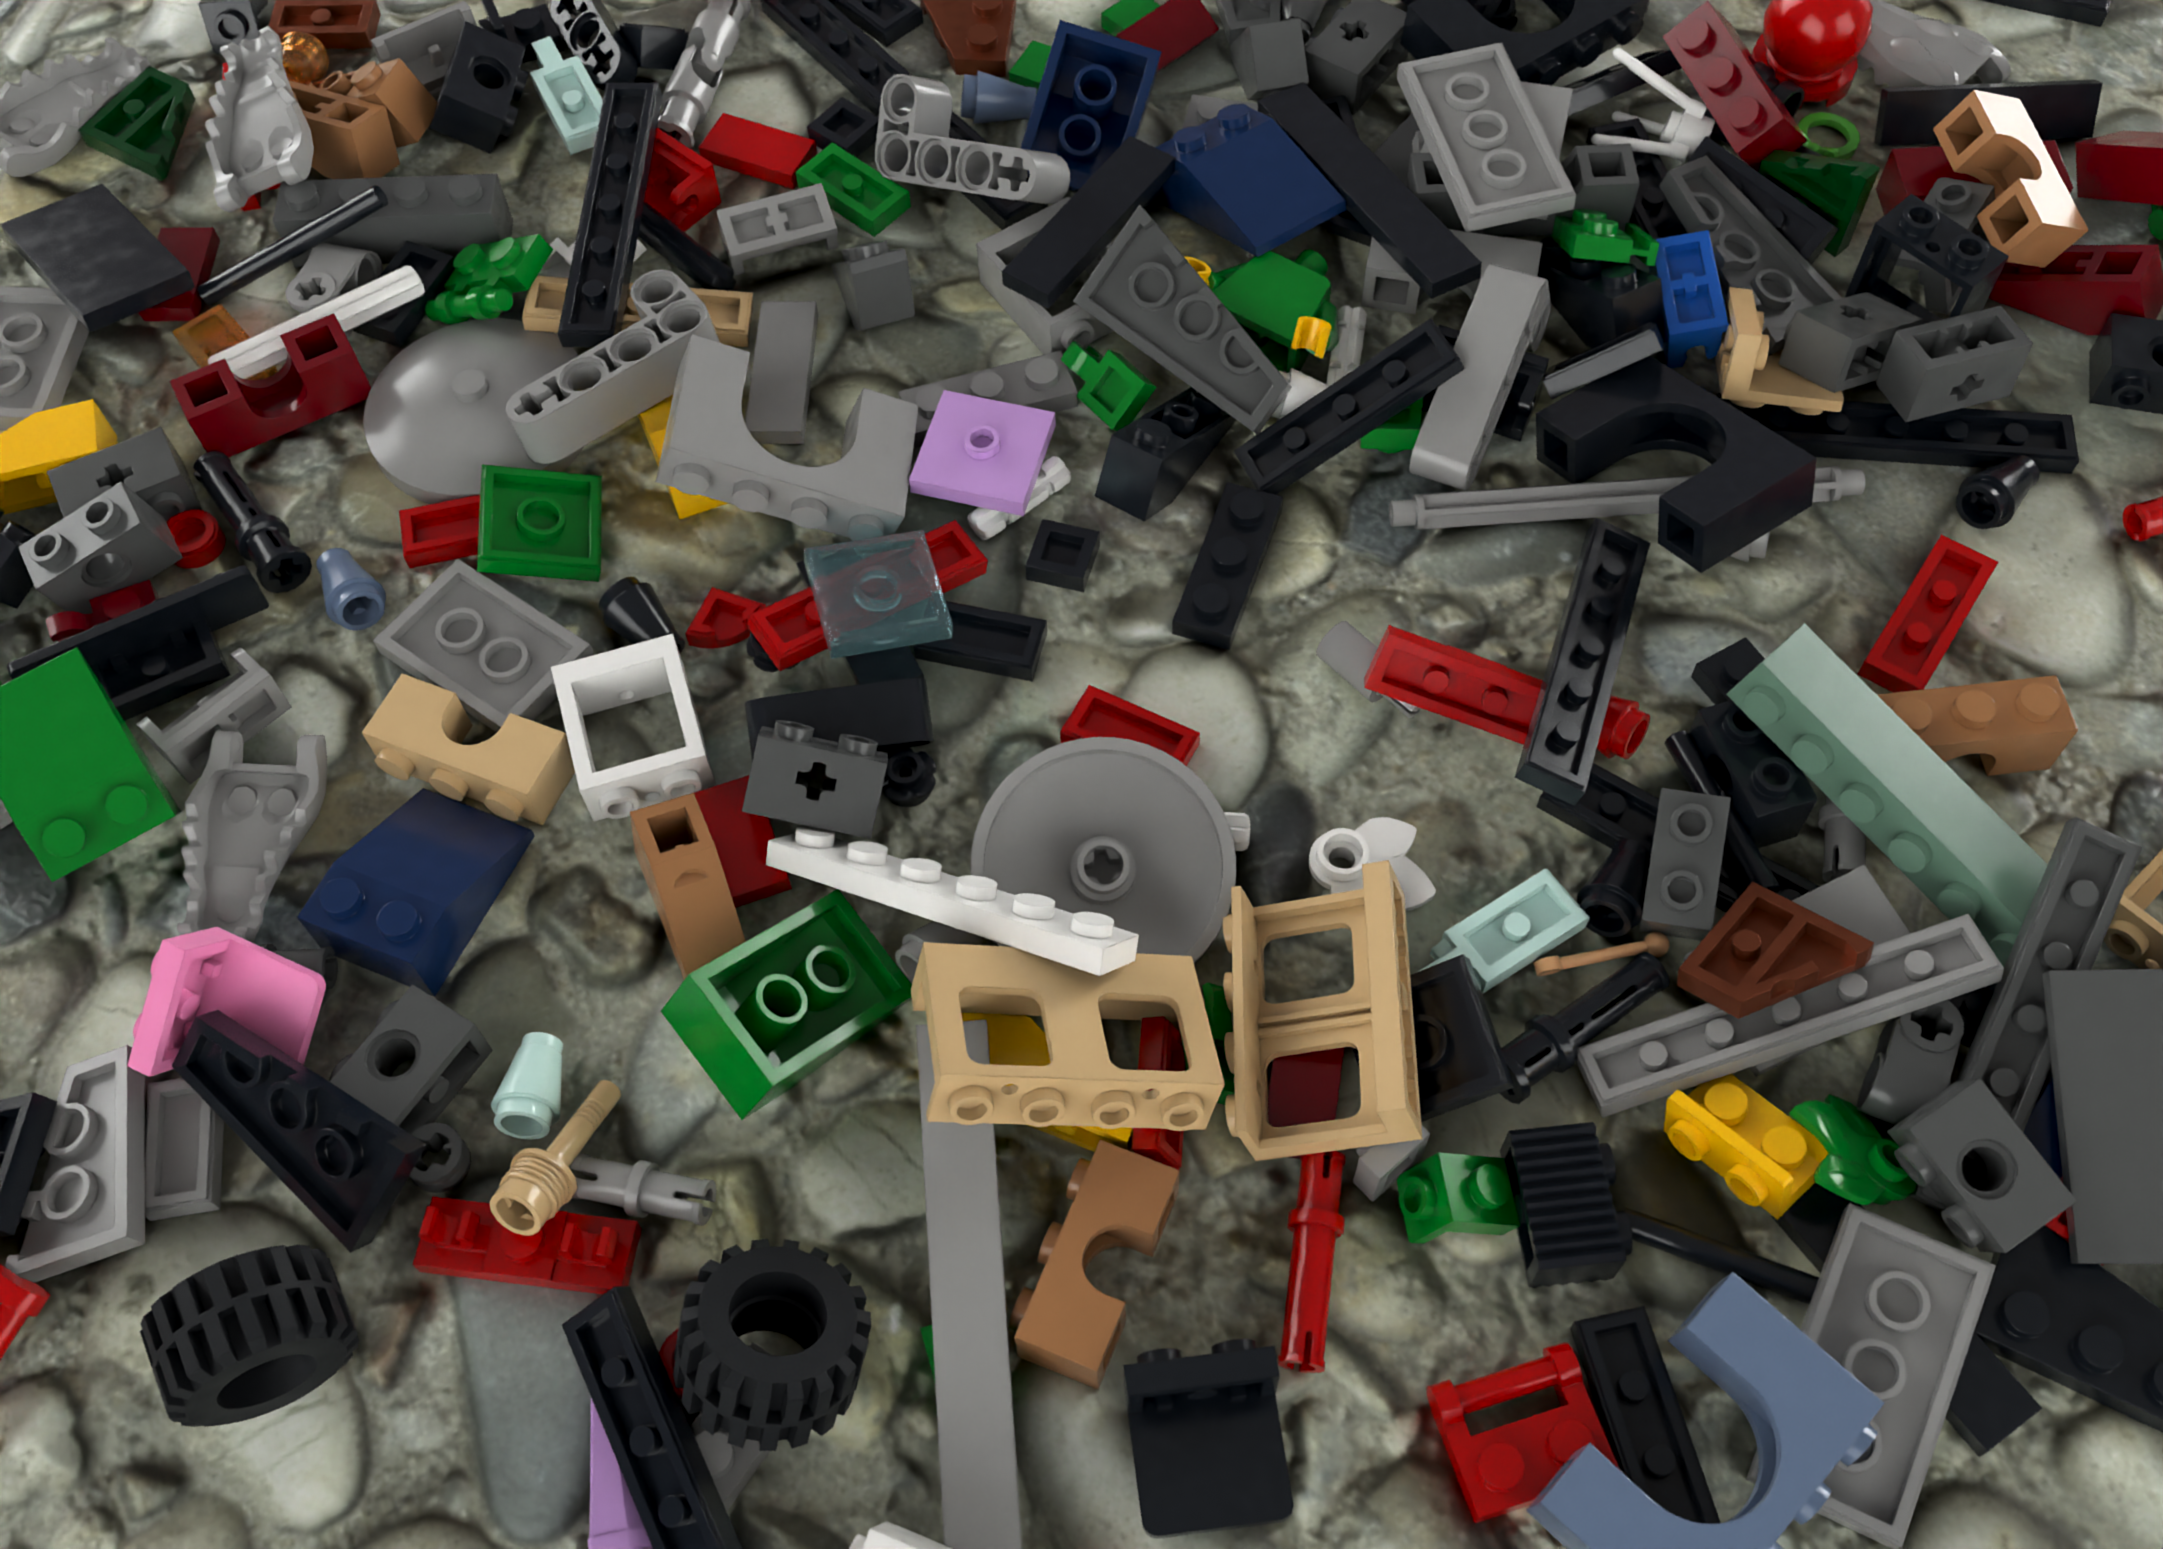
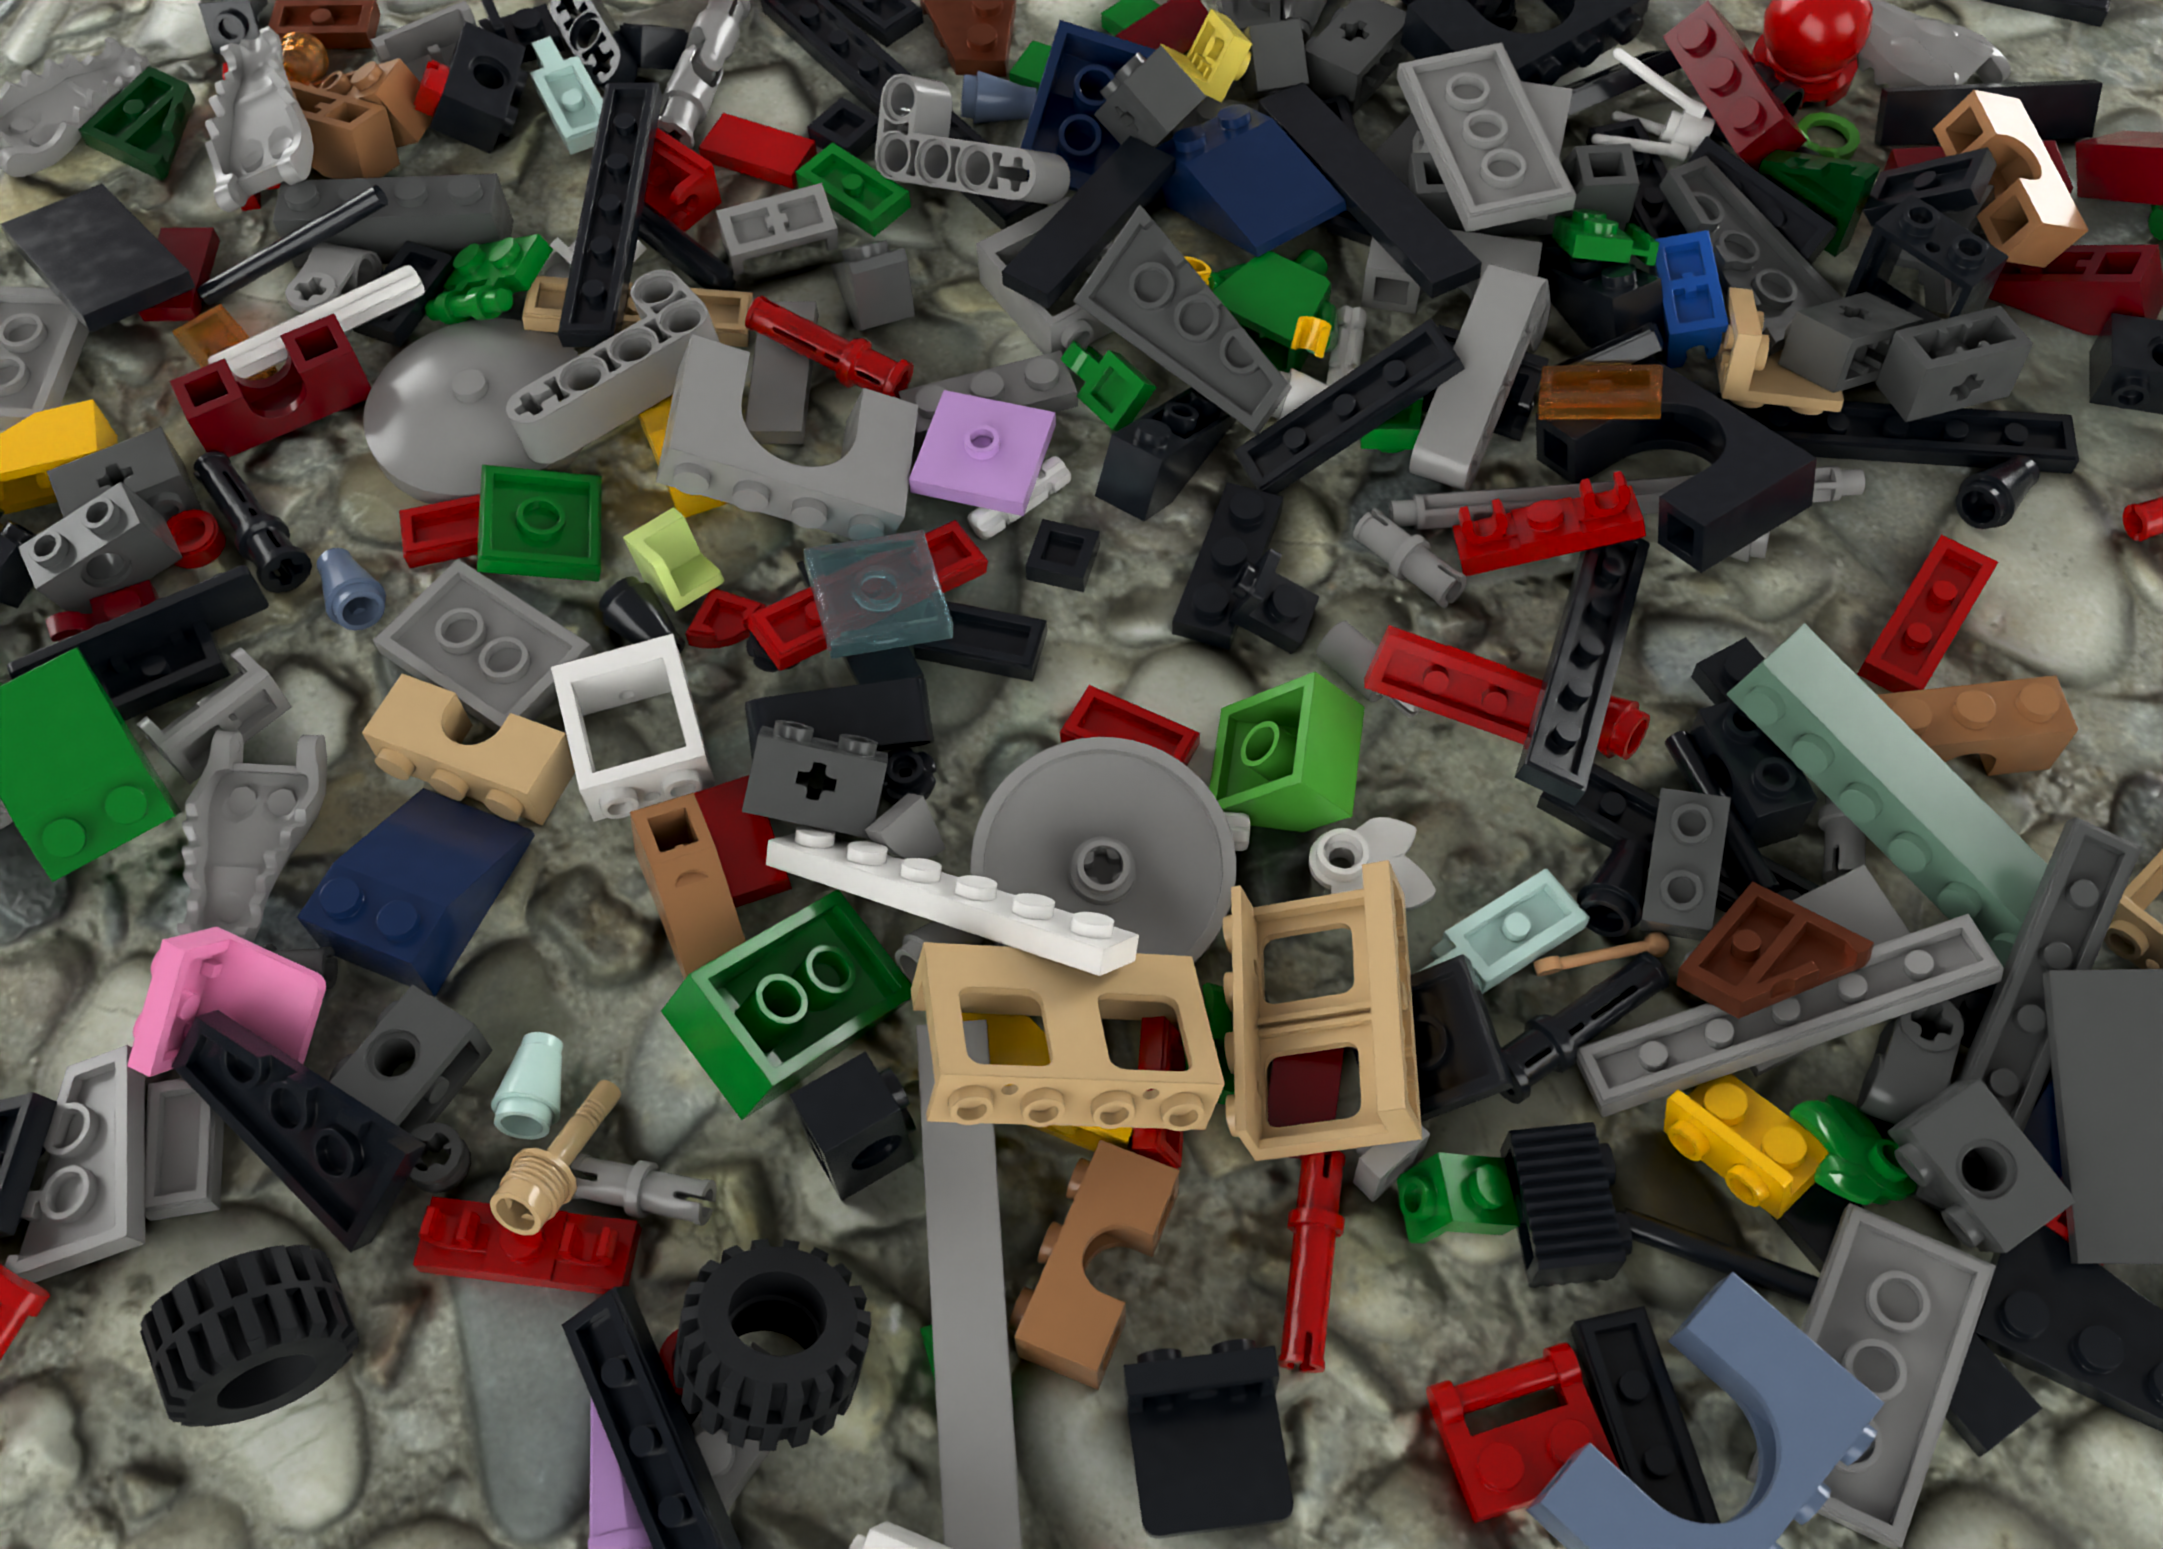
(431, 87): none -> red tile
(672, 560): none -> yellowish green panel
(851, 360): none -> red pin
(856, 1123): none -> black brick
(907, 829): none -> light grey tile
(1148, 98): none -> dark grey brick
(1216, 56): none -> light yellow bracket
(1271, 603): none -> black bracket
(1289, 755): none -> bright green slope
(1410, 558): none -> light grey pin
(1548, 528): none -> red plate
(1601, 392): none -> clear orange tile
(1943, 183): none -> black plate

